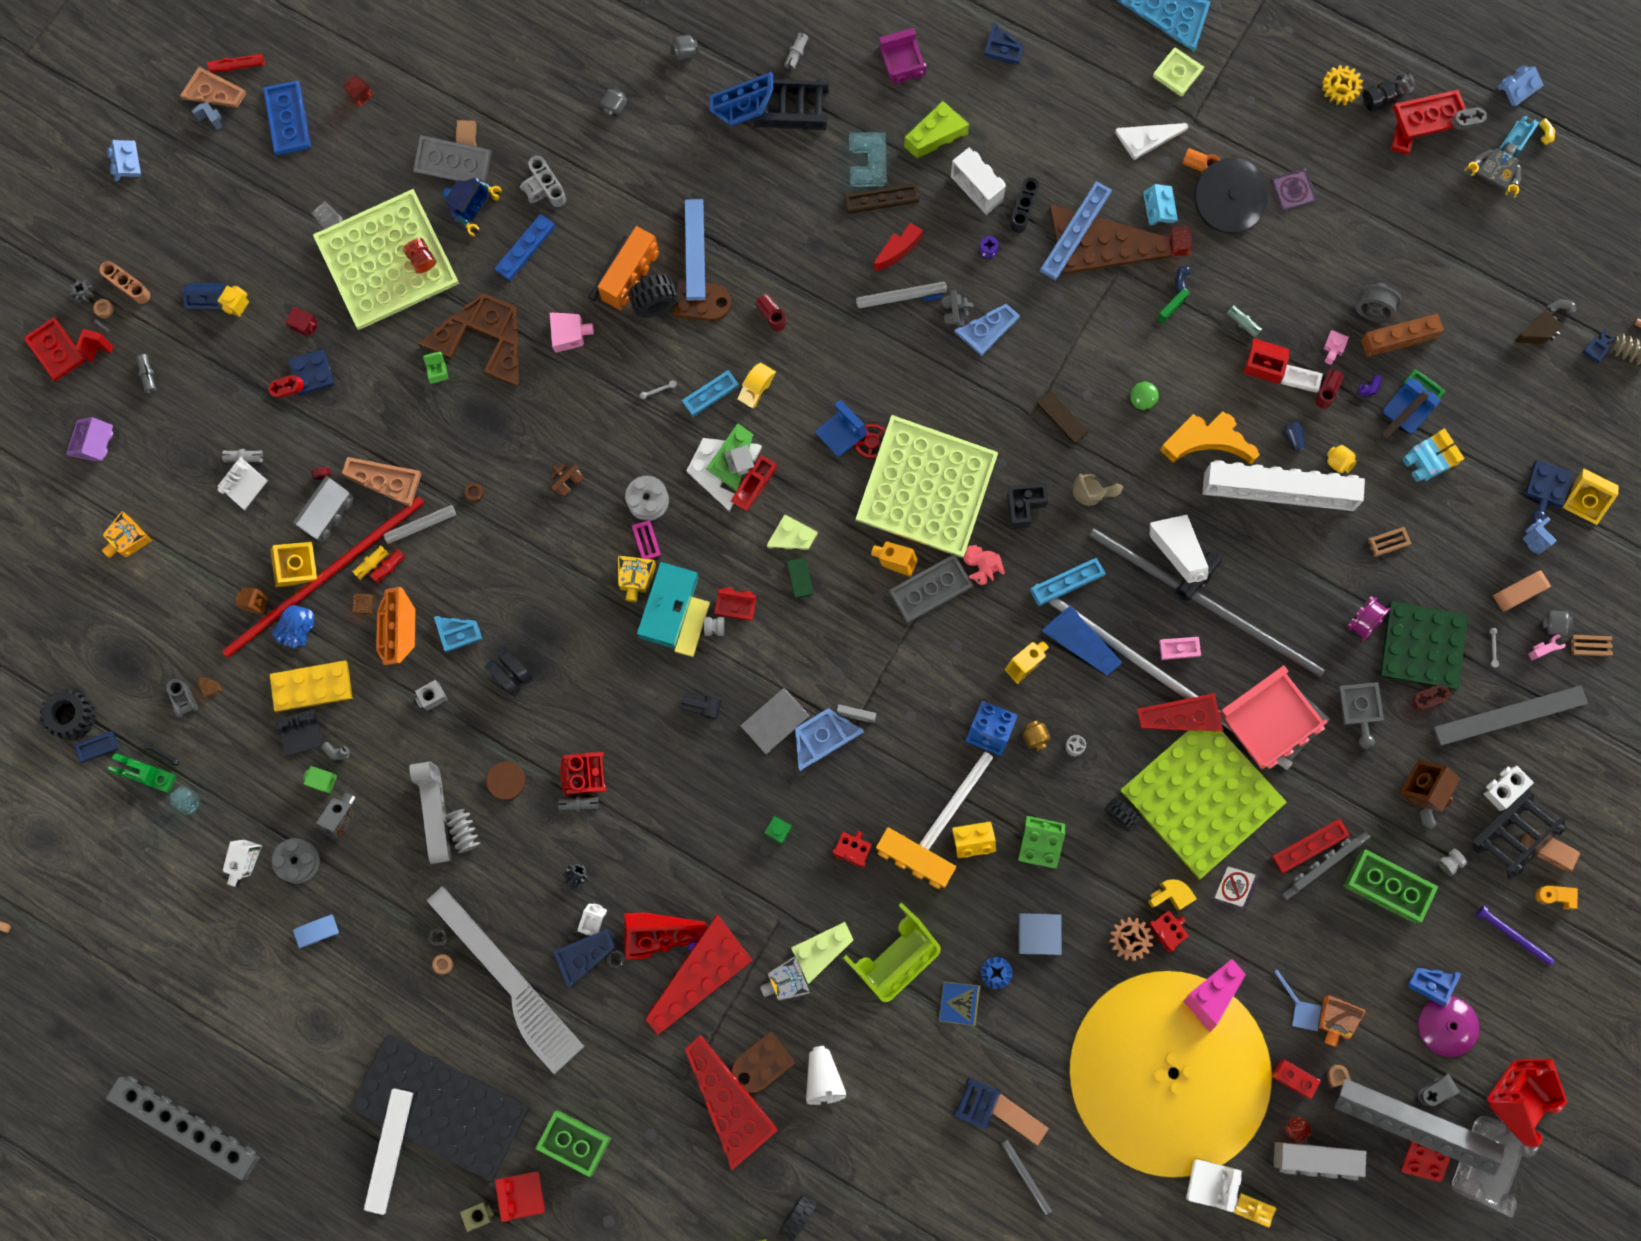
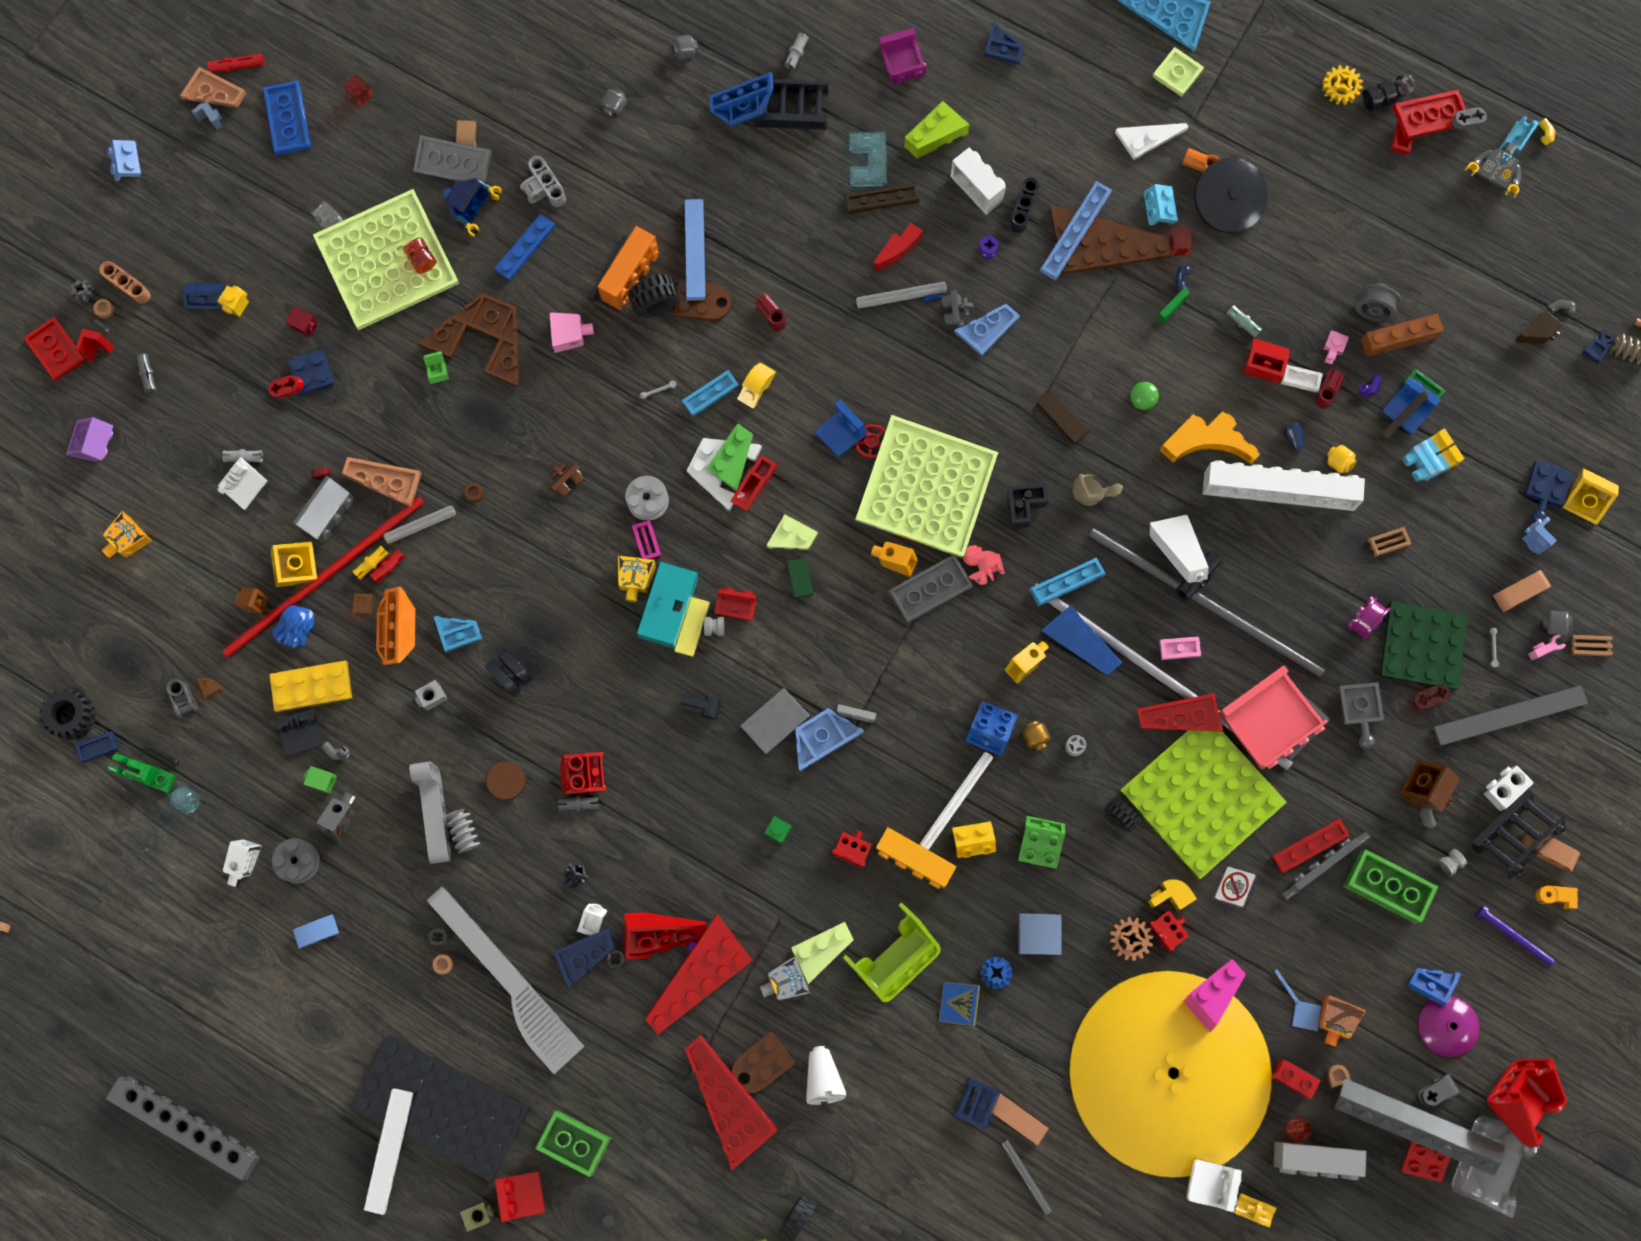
(739, 460): light grey brick -> none
(1294, 189): clear purple piece -> none
(1521, 84): medium blue bracket -> none

